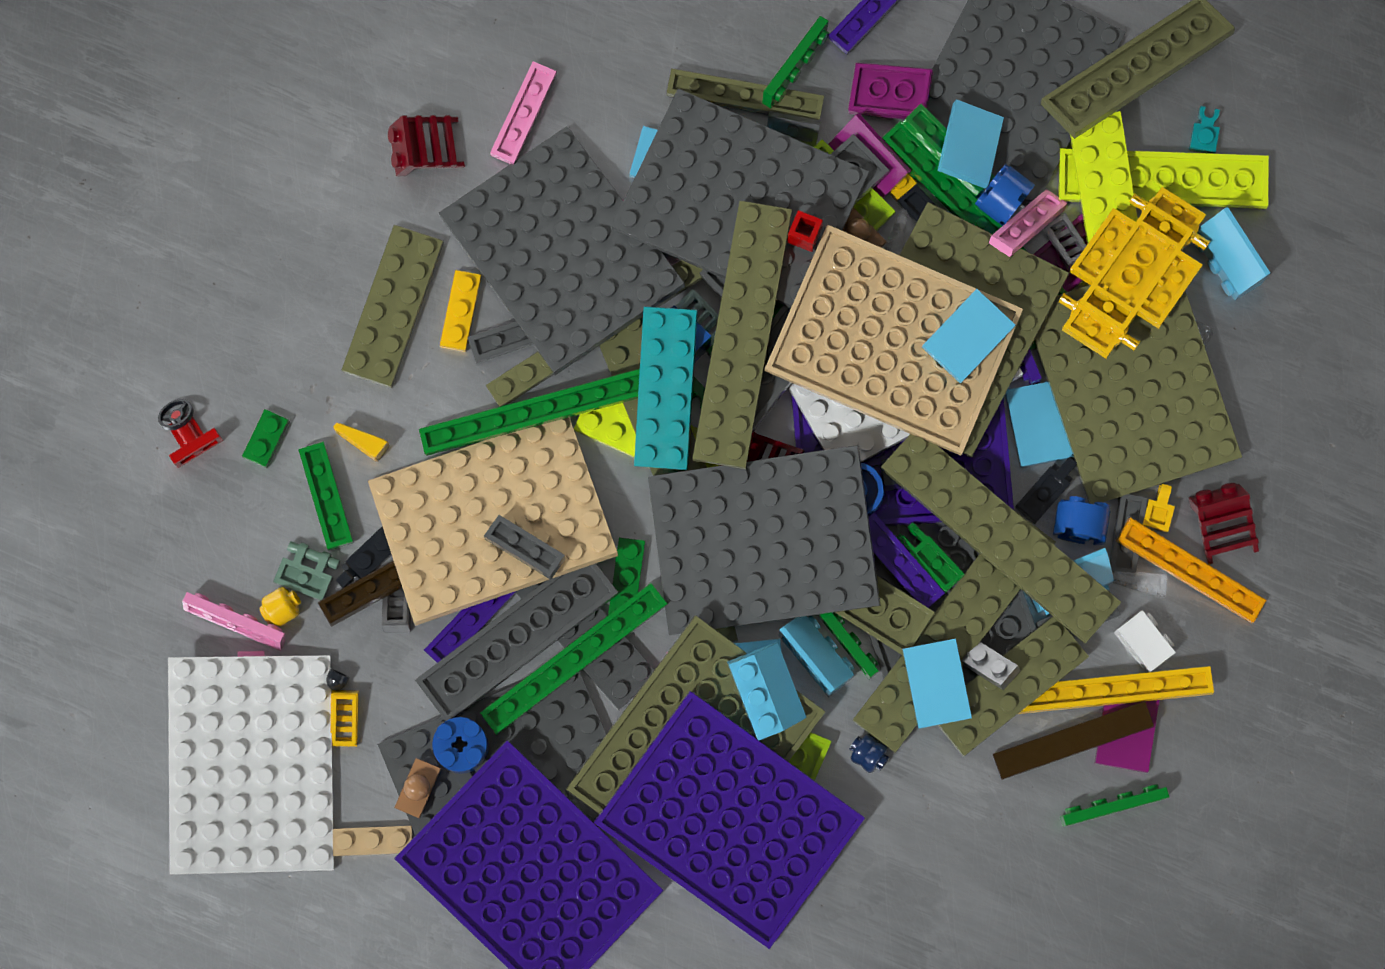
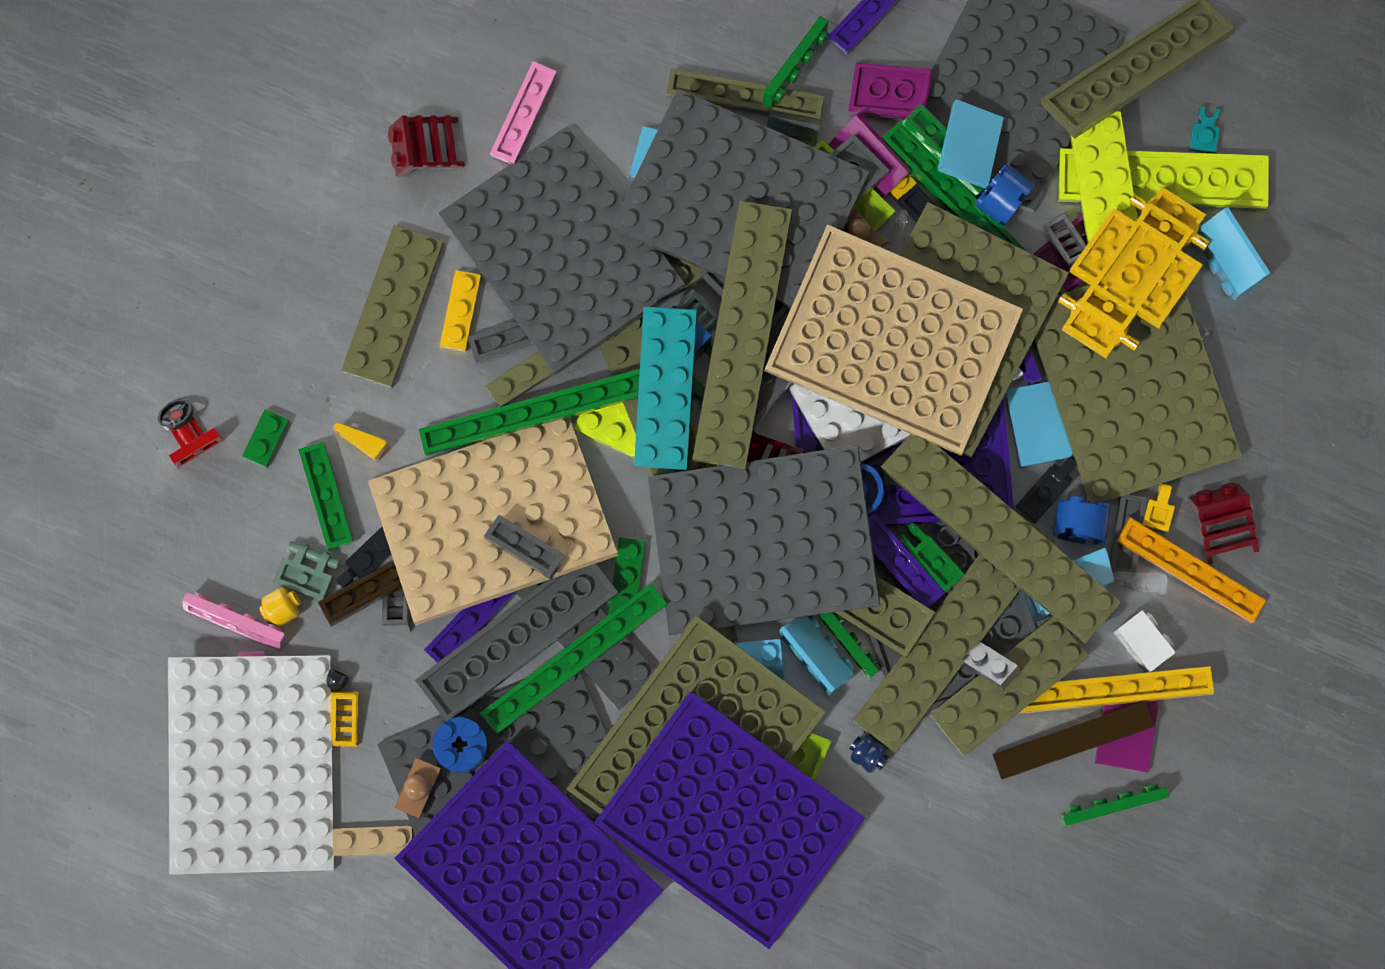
(767, 691): medium azure slope -> none
(805, 231): red brick -> none
(937, 683): medium azure tile -> none
(968, 336): medium azure tile -> none
(1027, 223): bright pink plate -> none

